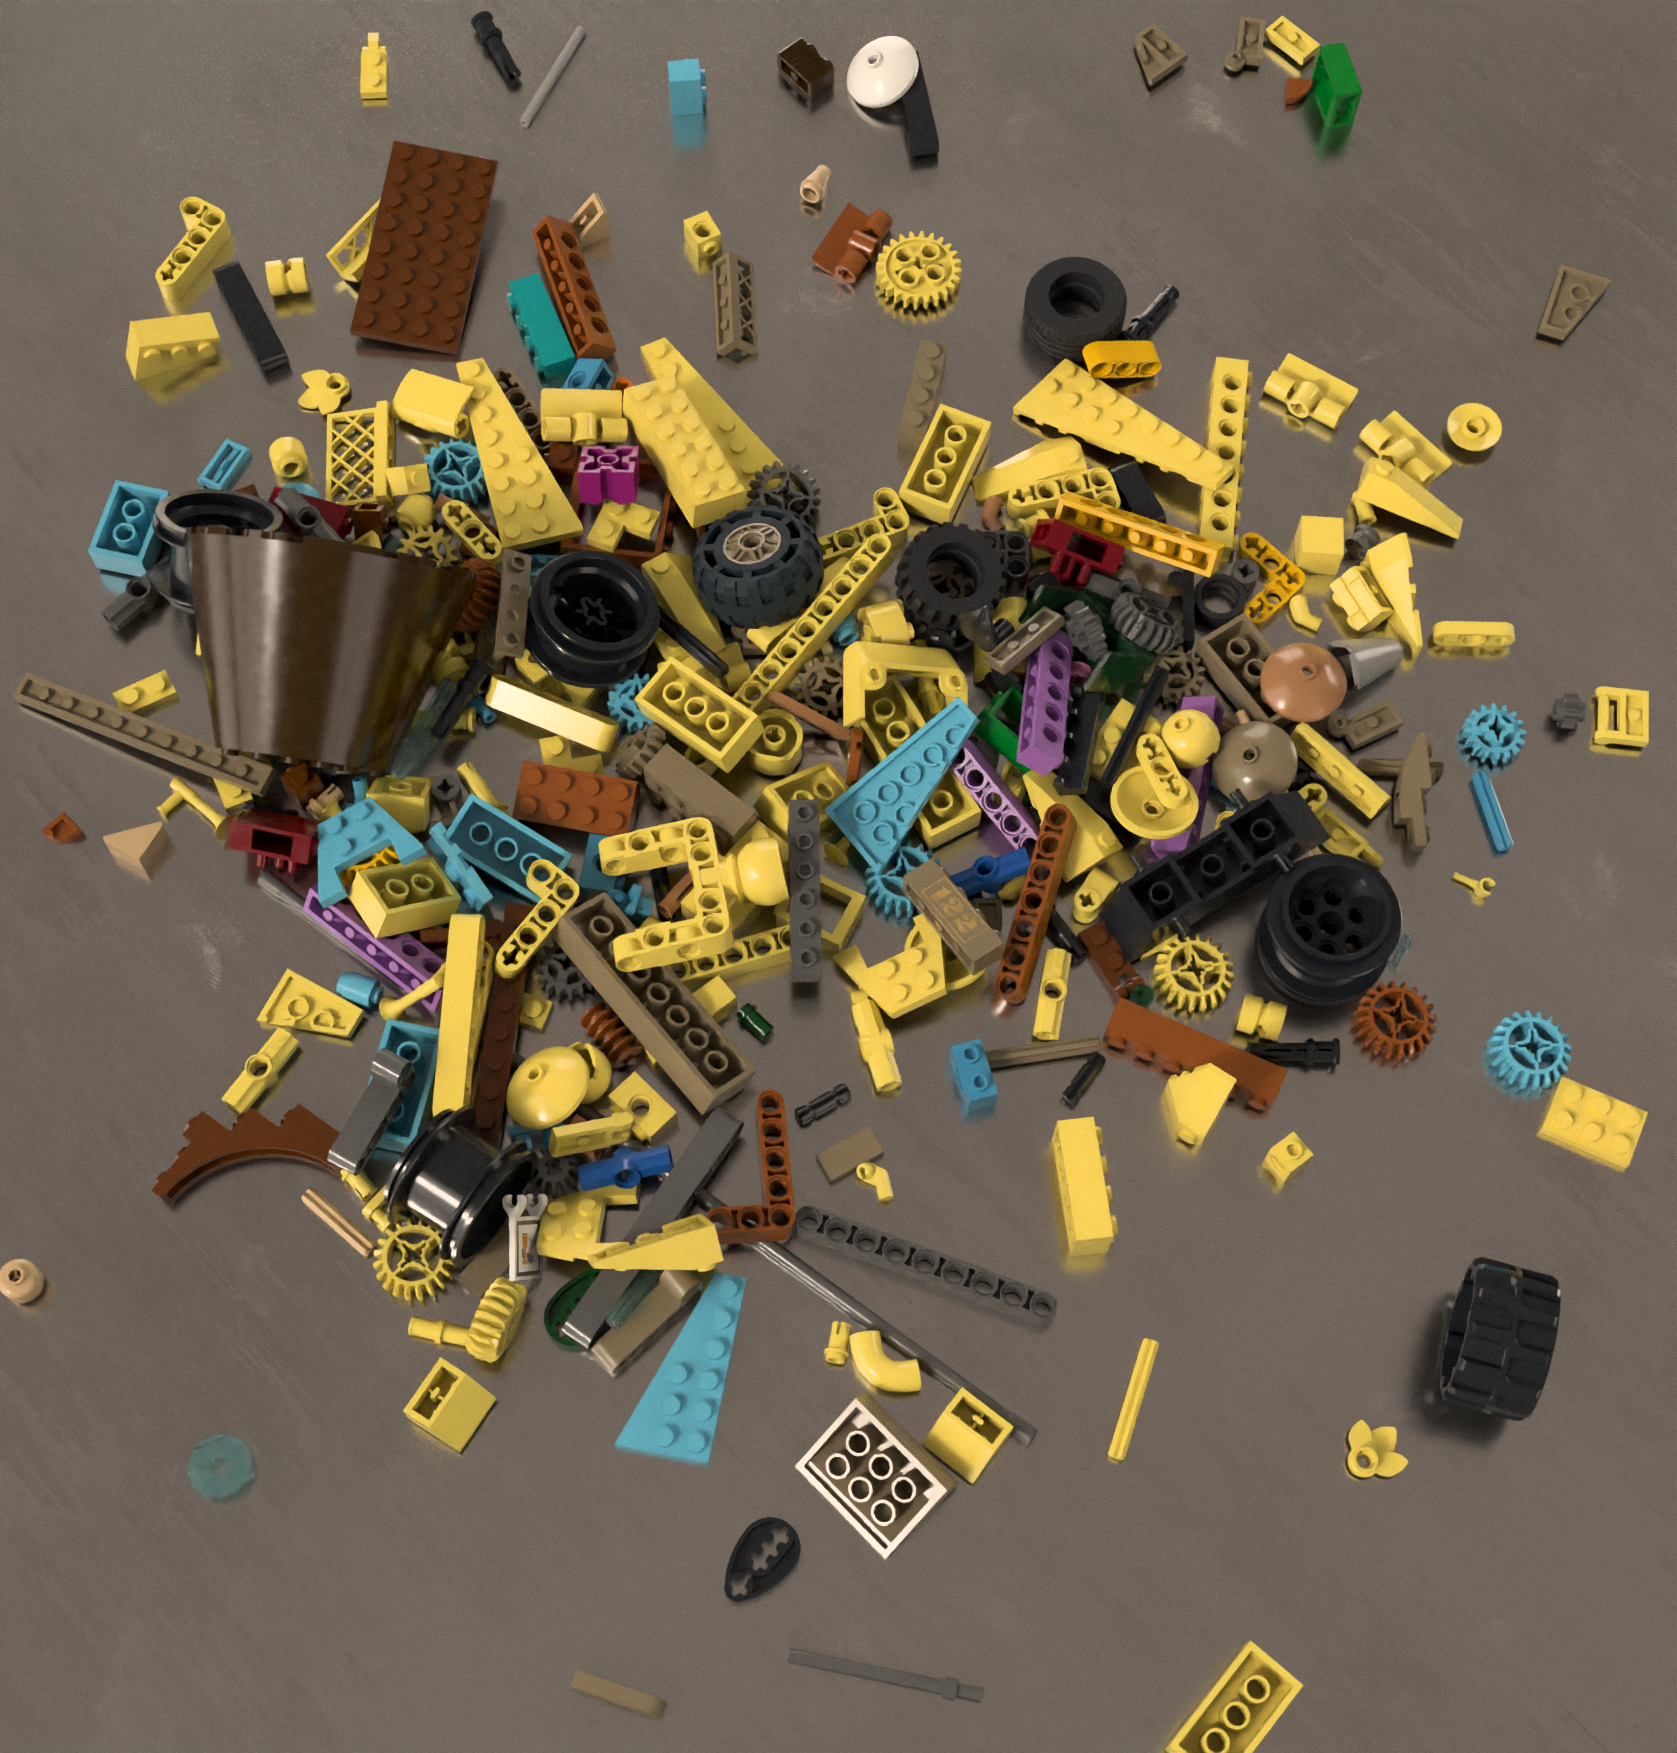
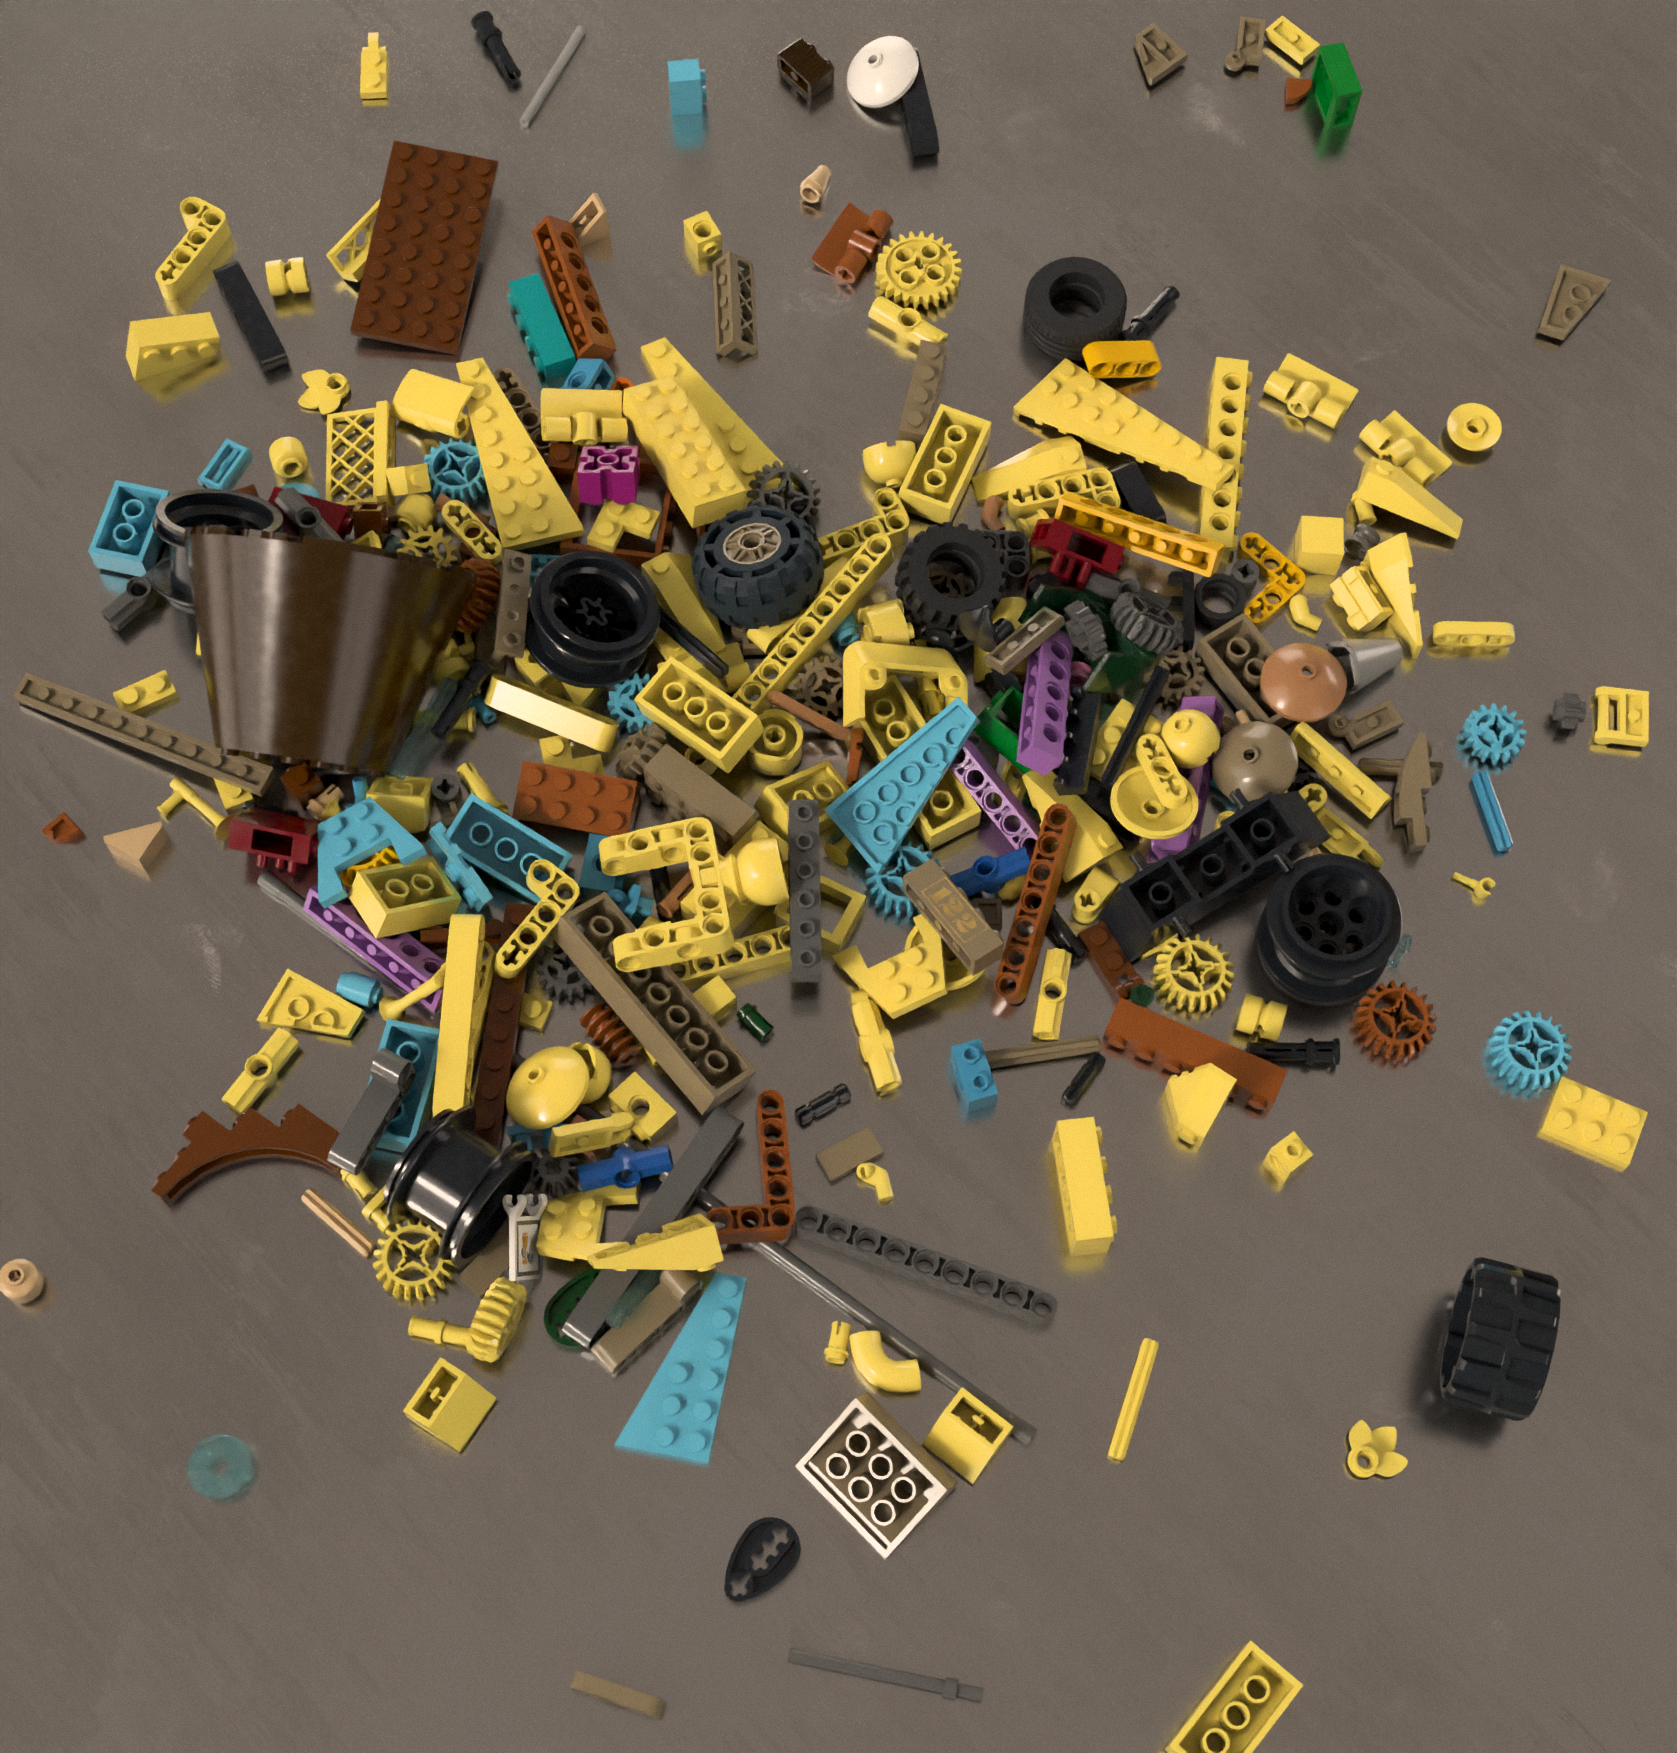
(889, 463): none -> light yellow cylinder
(897, 318): none -> light yellow piece

